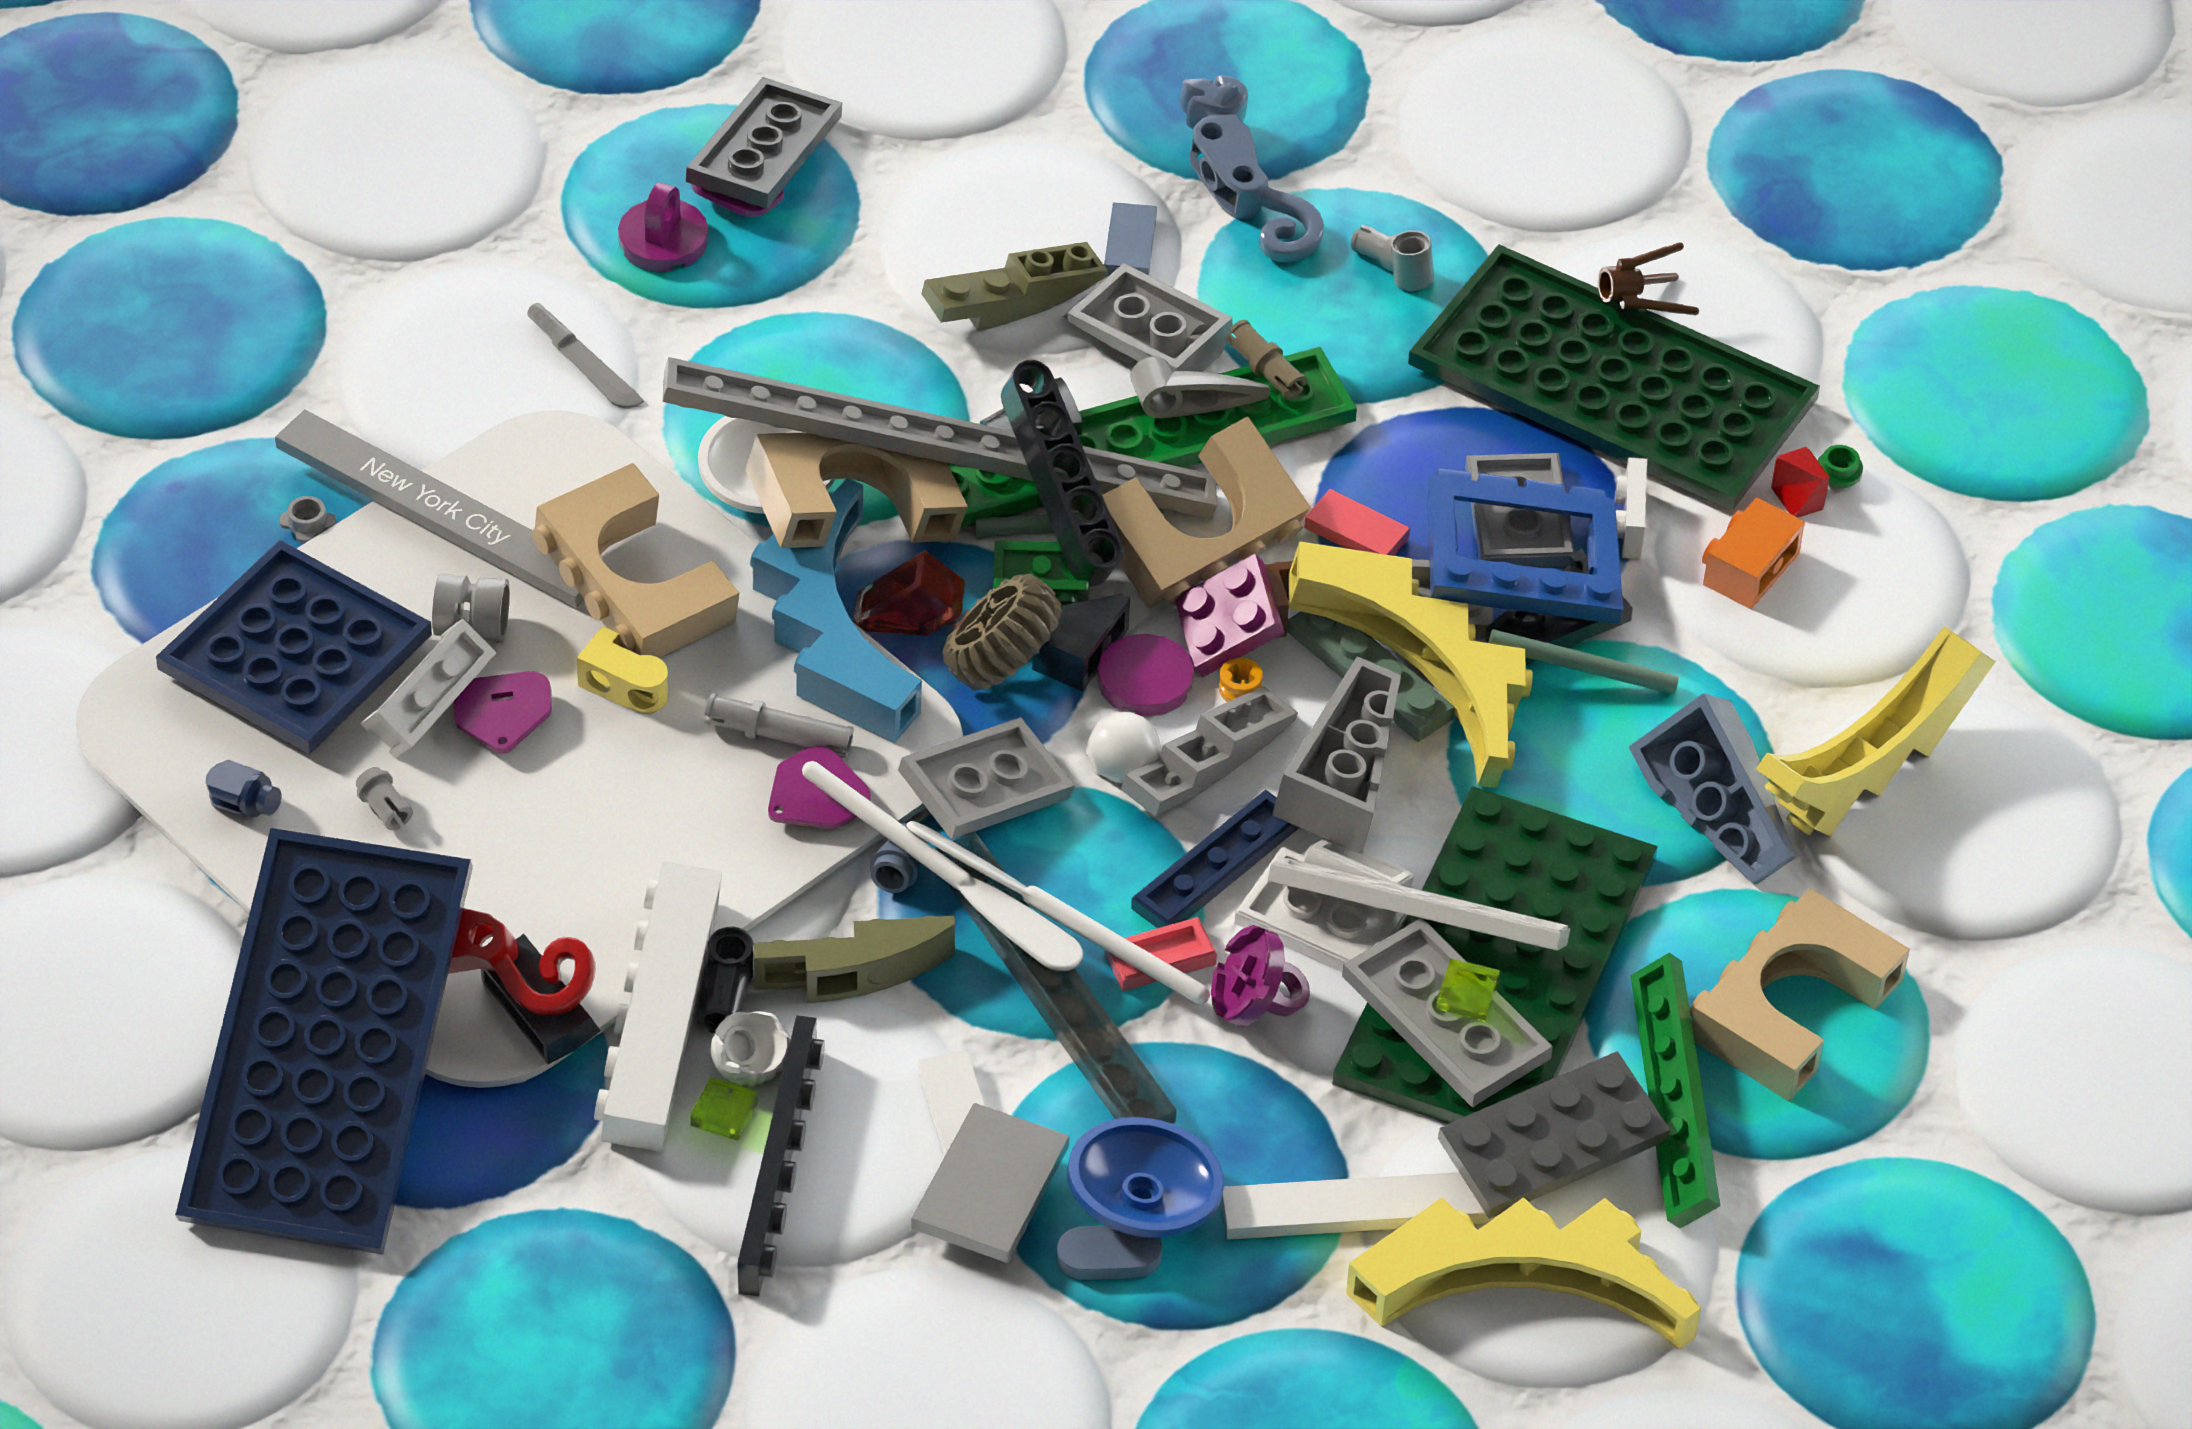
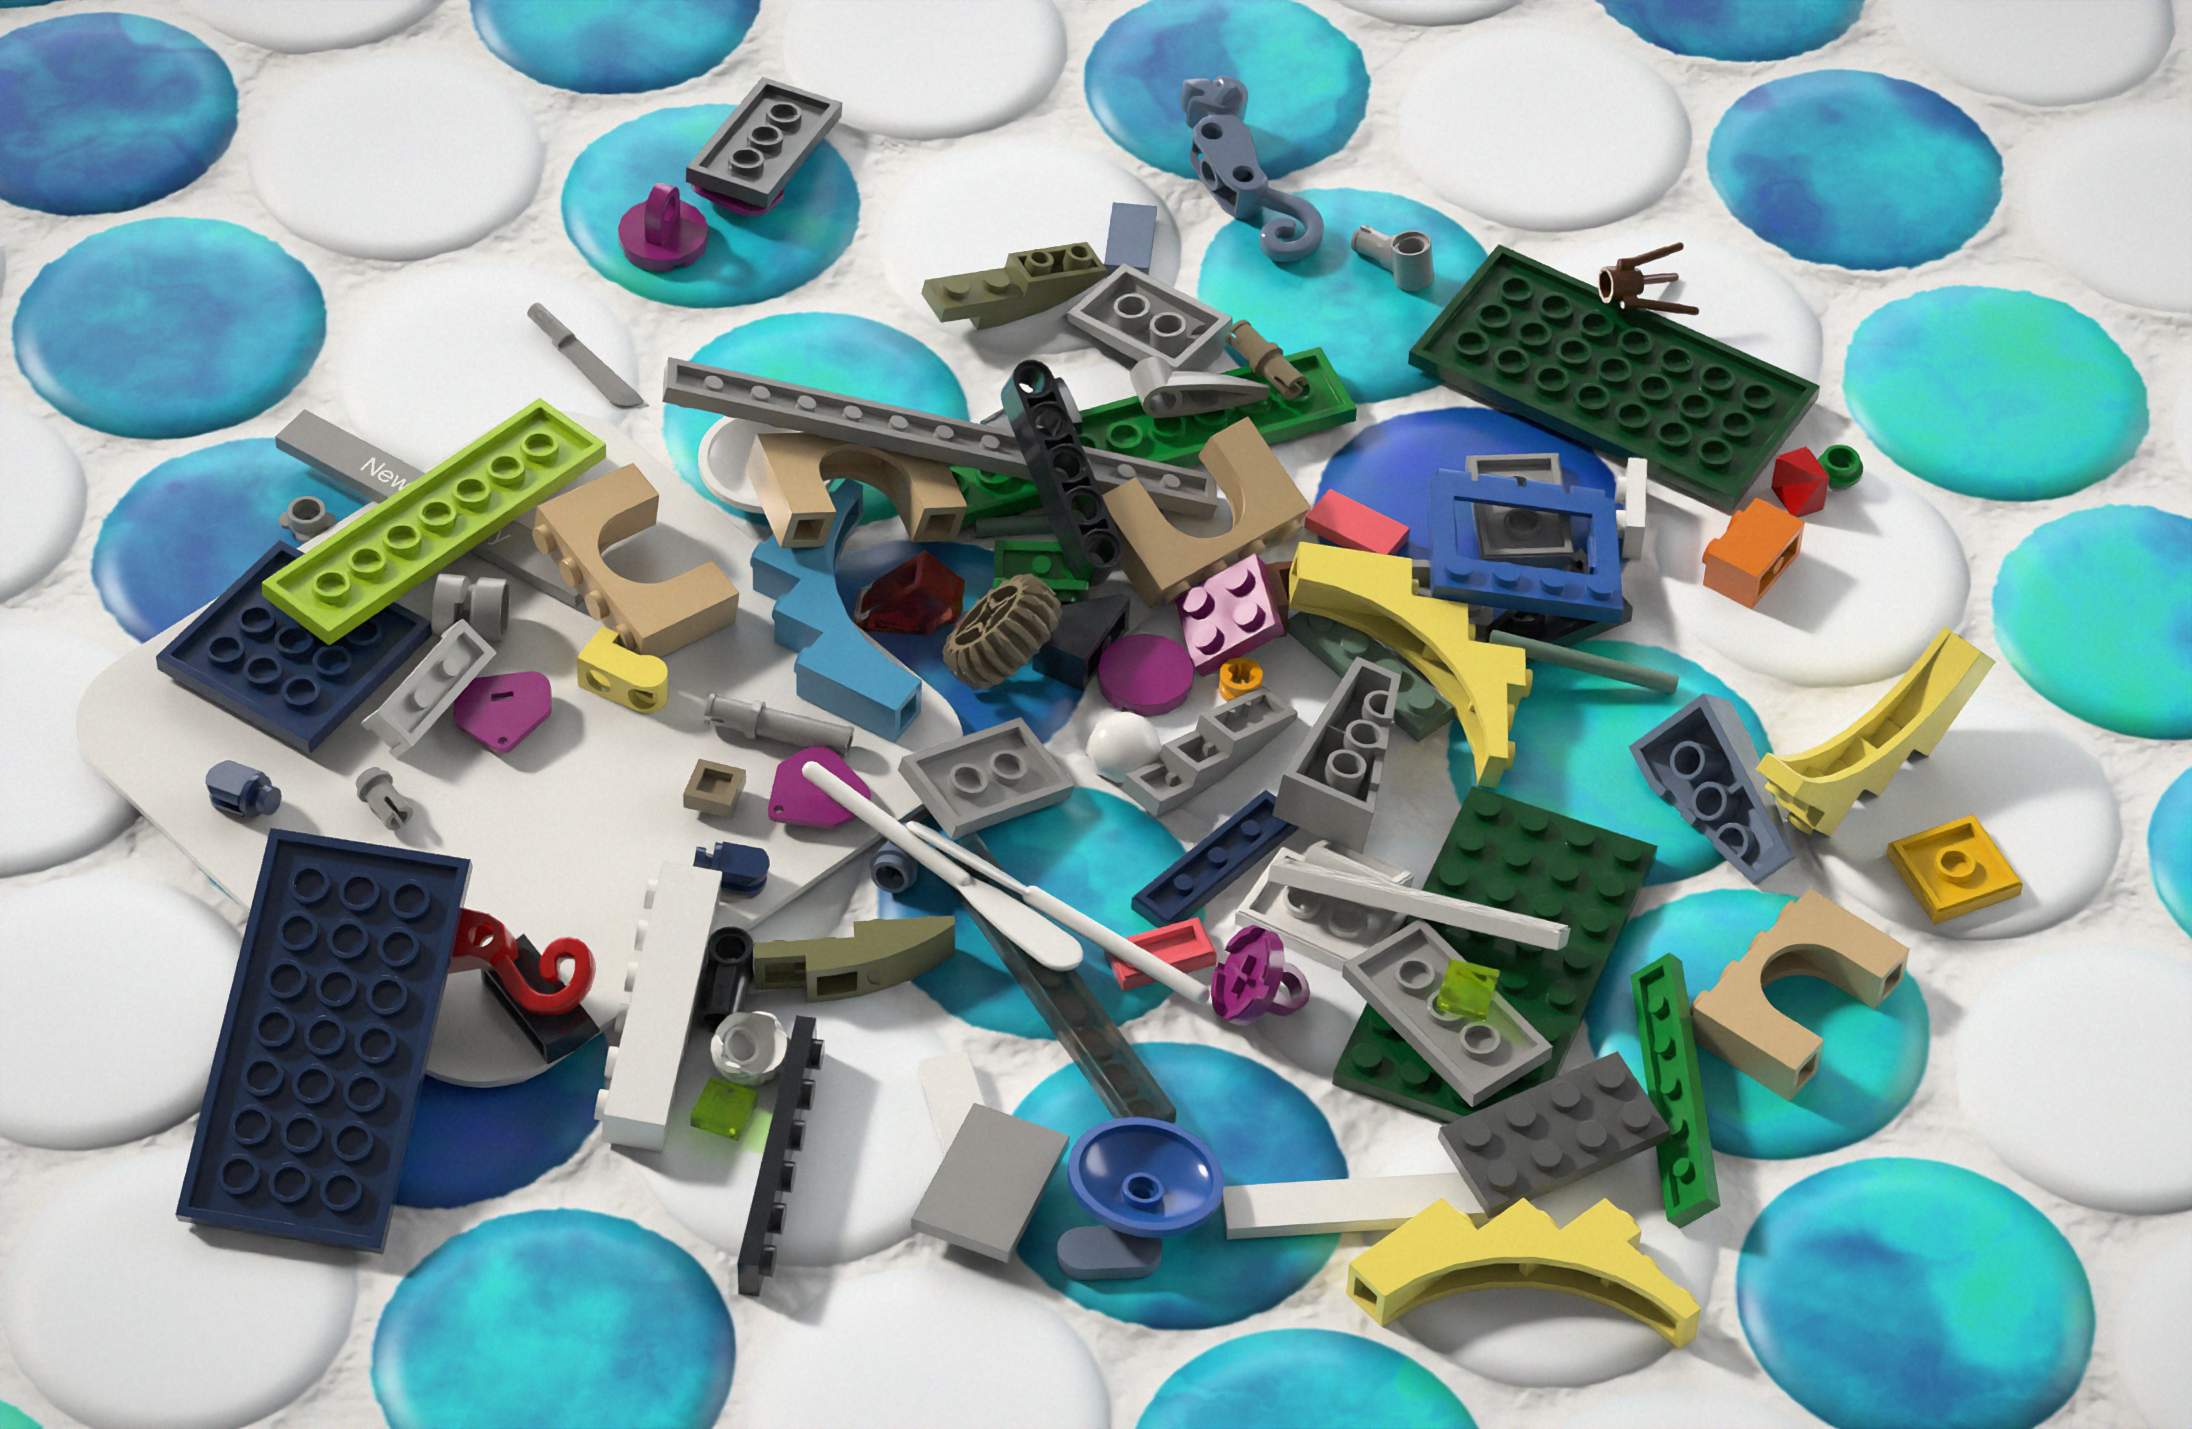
(433, 521): none -> lime plate
(714, 788): none -> dark tan plate
(742, 867): none -> dark blue arm
(1954, 869): none -> yellow tile

